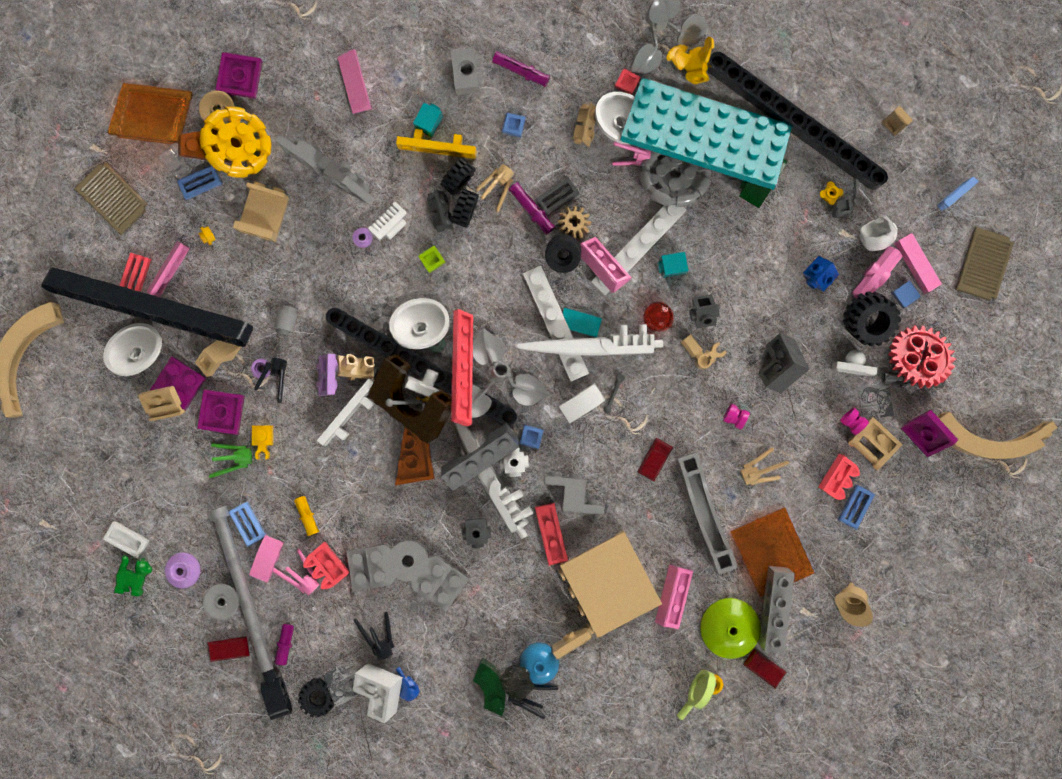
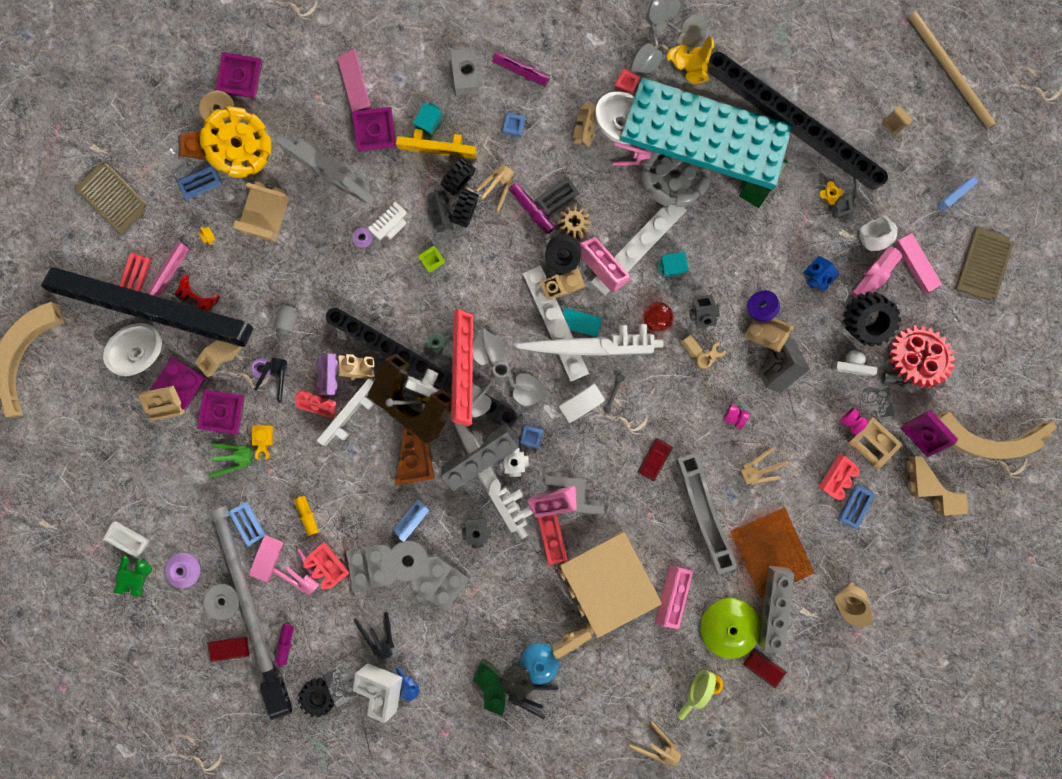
(150, 113): clear orange piece -> none
(185, 288): none -> red piece
(315, 404): none -> coral plate
(374, 129): none -> magenta plate
(411, 520): none -> light blue tile
(417, 316): white dish -> none
(553, 502): none -> bright pink slope
(563, 284): none -> tan slope
(668, 755): none -> tan plant
(765, 313): none -> dark purple piece
(769, 333): none -> tan plate
(906, 294): medium blue tile -> none
(925, 483): none -> tan arch
(951, 70): none -> tan piece

